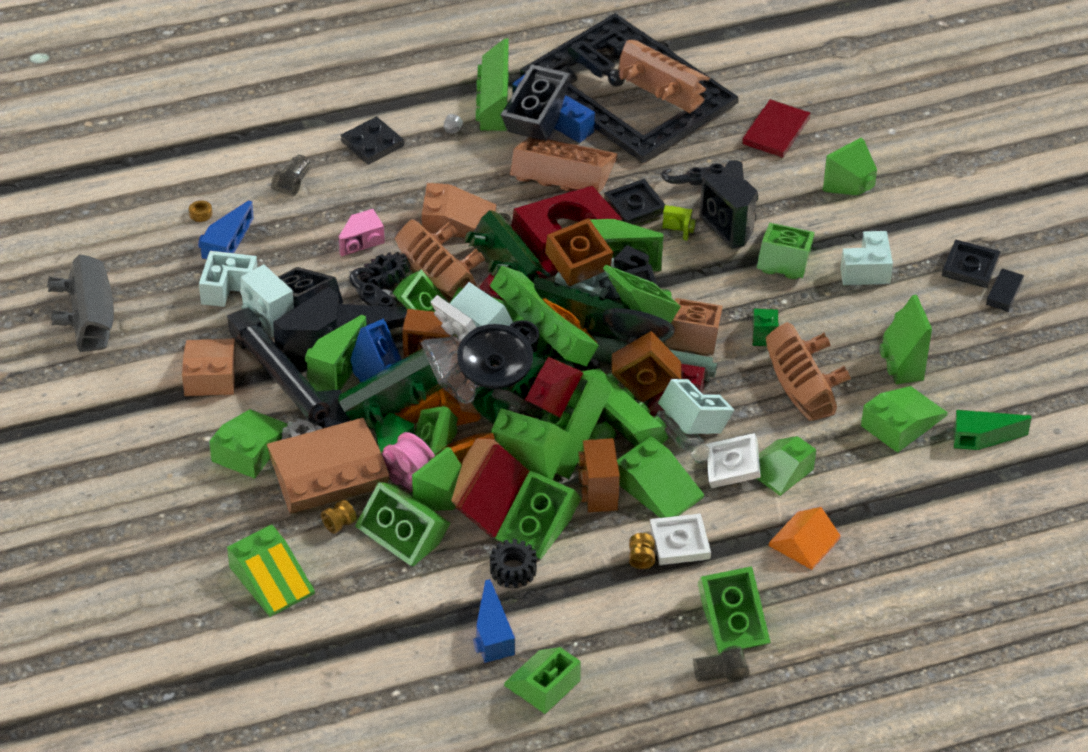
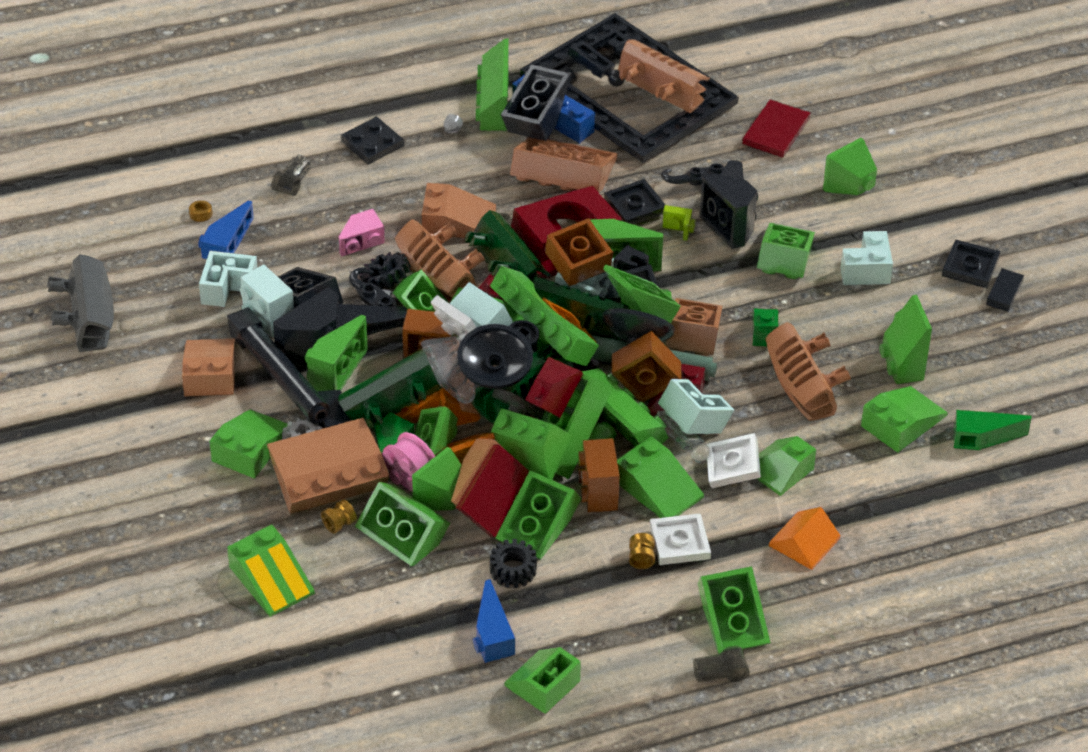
(373, 351): blue slope -> none

